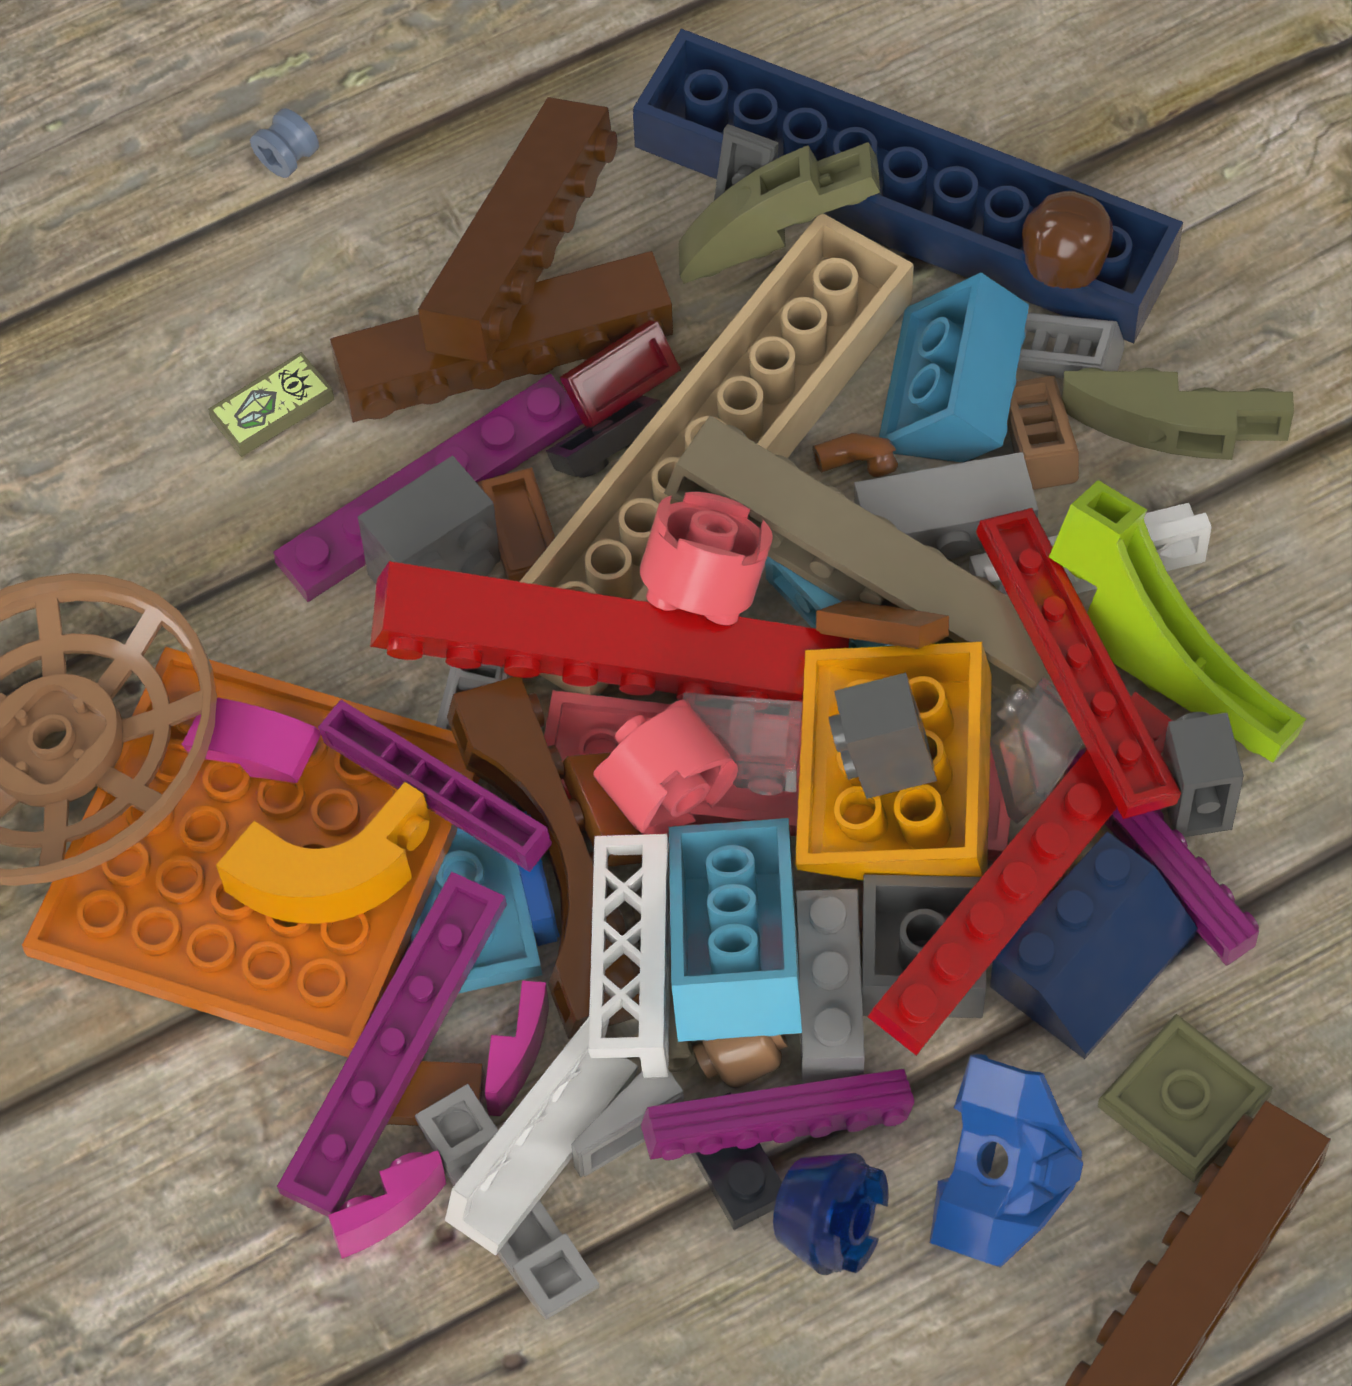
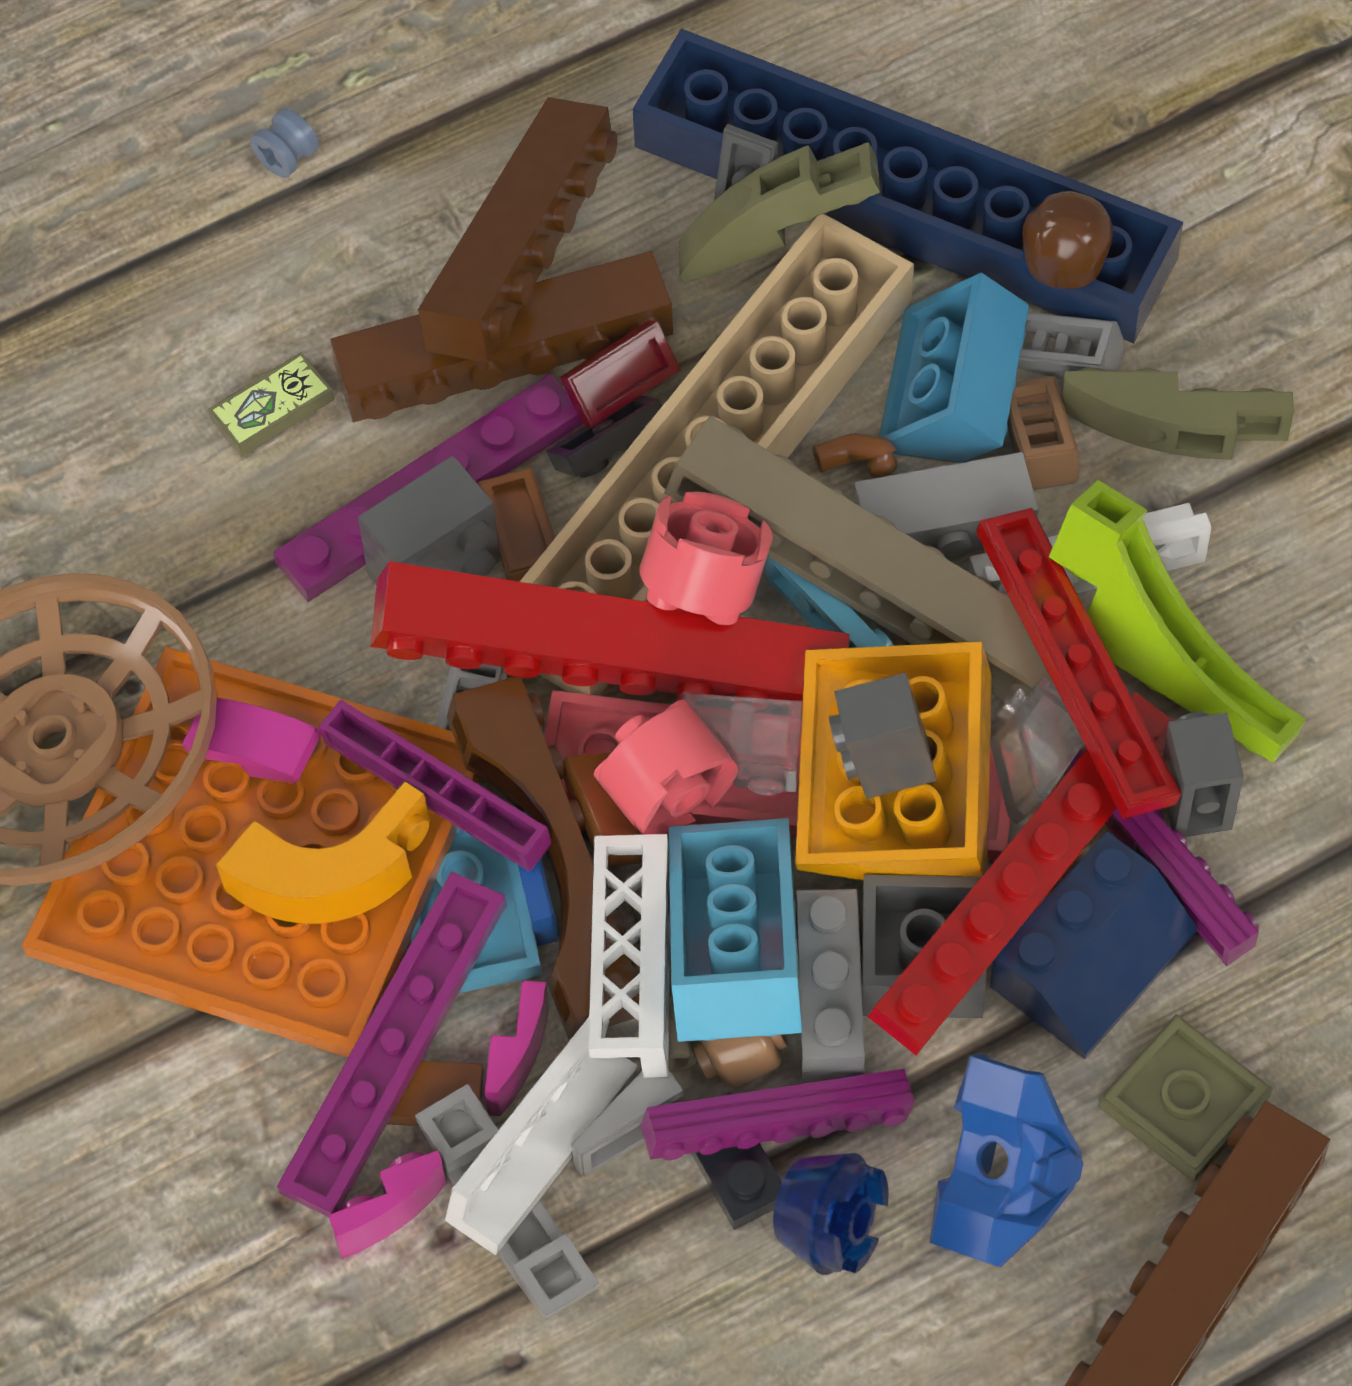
(882, 624): dark orange tile -> none

